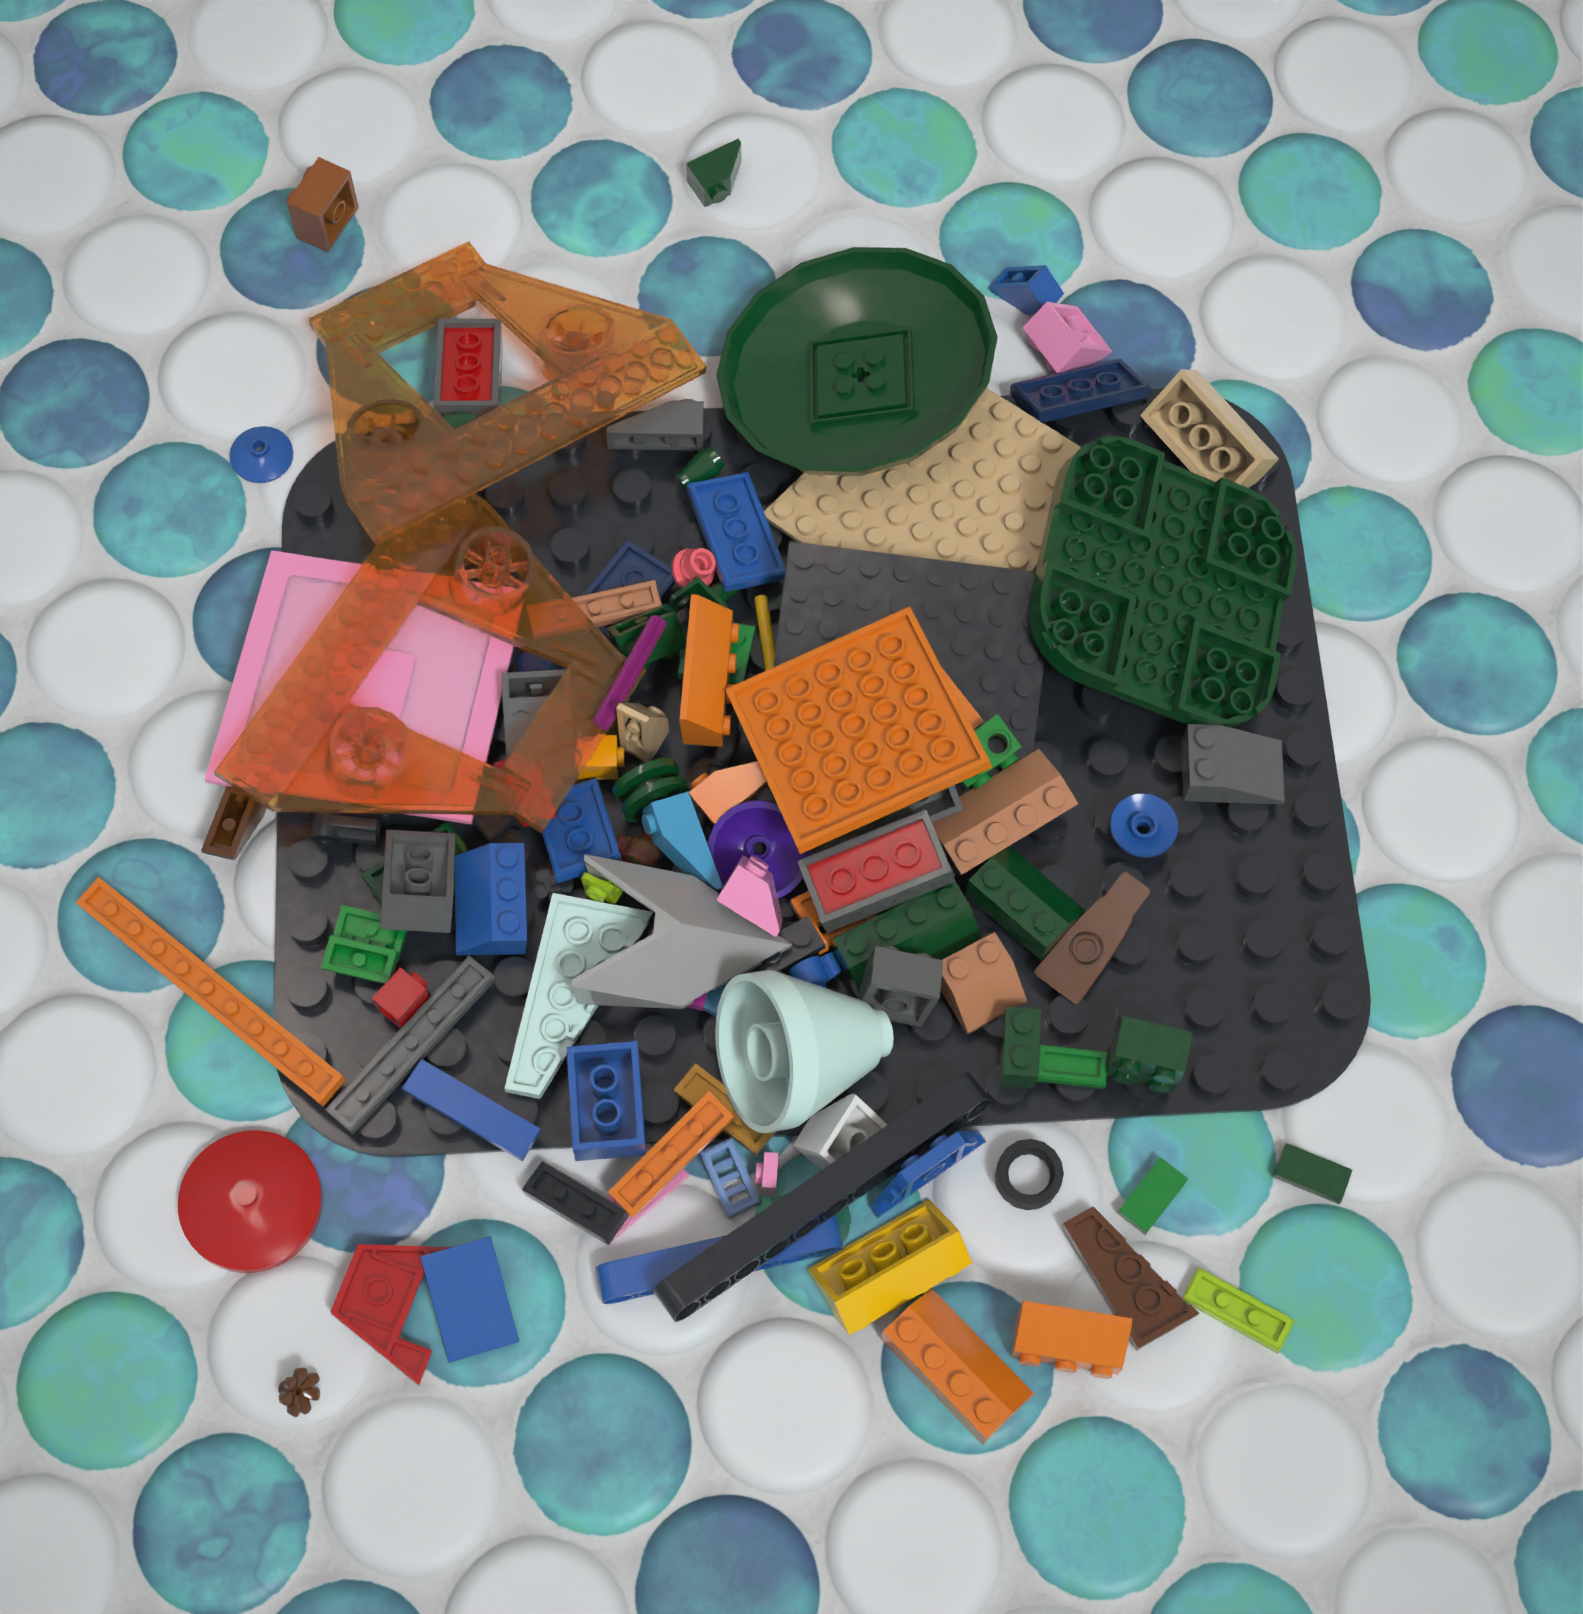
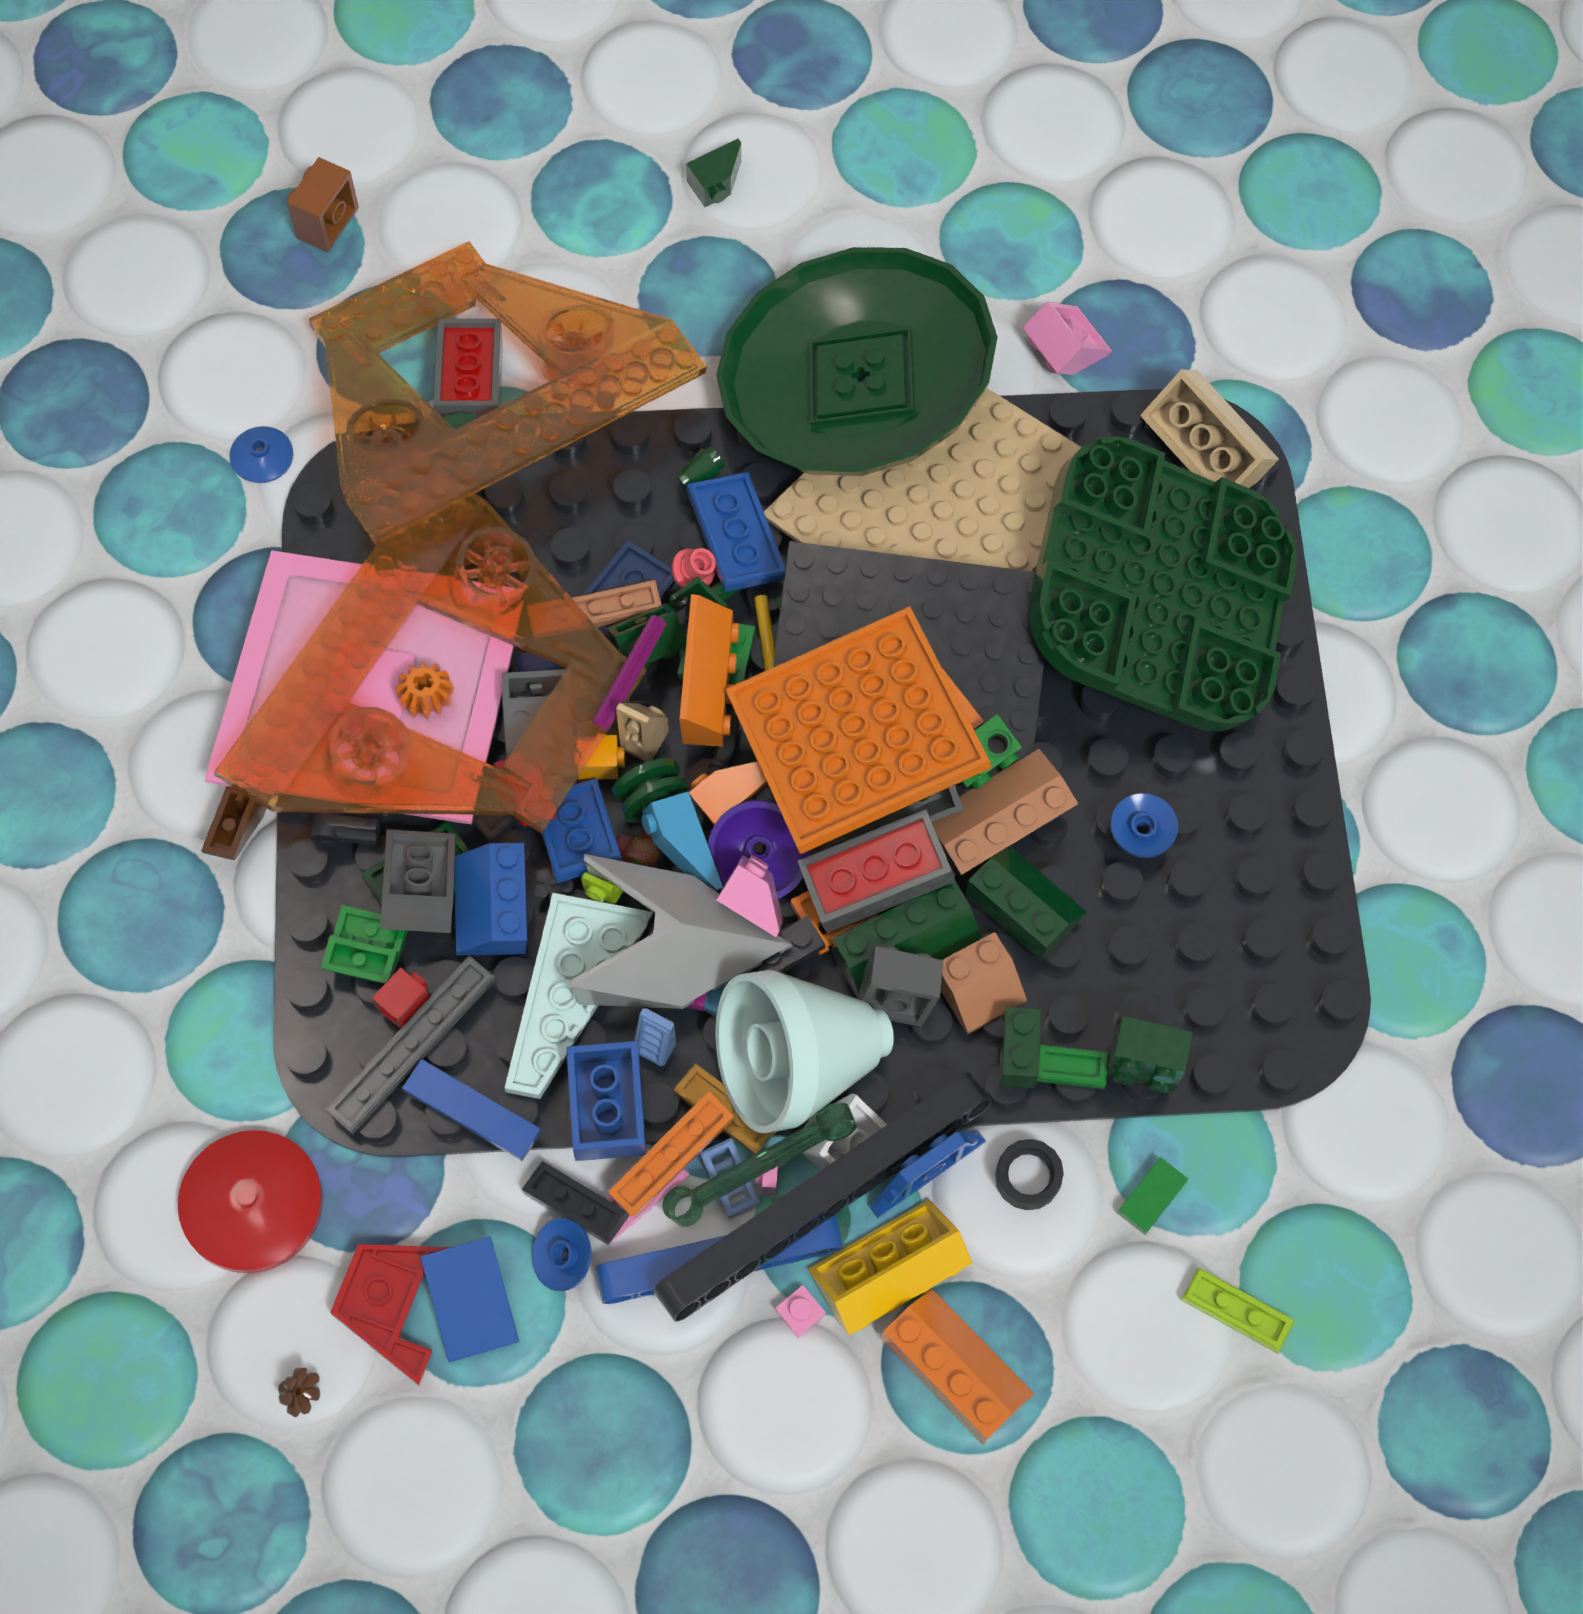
(211, 992): orange plate -> none
(424, 689): none -> orange gear
(551, 1254): none -> blue dish
(655, 1037): none -> medium blue slope
(665, 427): dark grey slope -> none
(800, 1311): none -> bright pink plate
(816, 969): blue piece -> none
(831, 1124): none -> clear green piece
(1027, 287): blue slope -> none
(1070, 1339): orange slope -> none
(1080, 390): dark blue tile -> none
(1093, 940): reddish brown piece -> none
(1127, 1279): reddish brown wing -> none
(1231, 766): dark grey slope -> none
(1312, 1173): dark green tile -> none

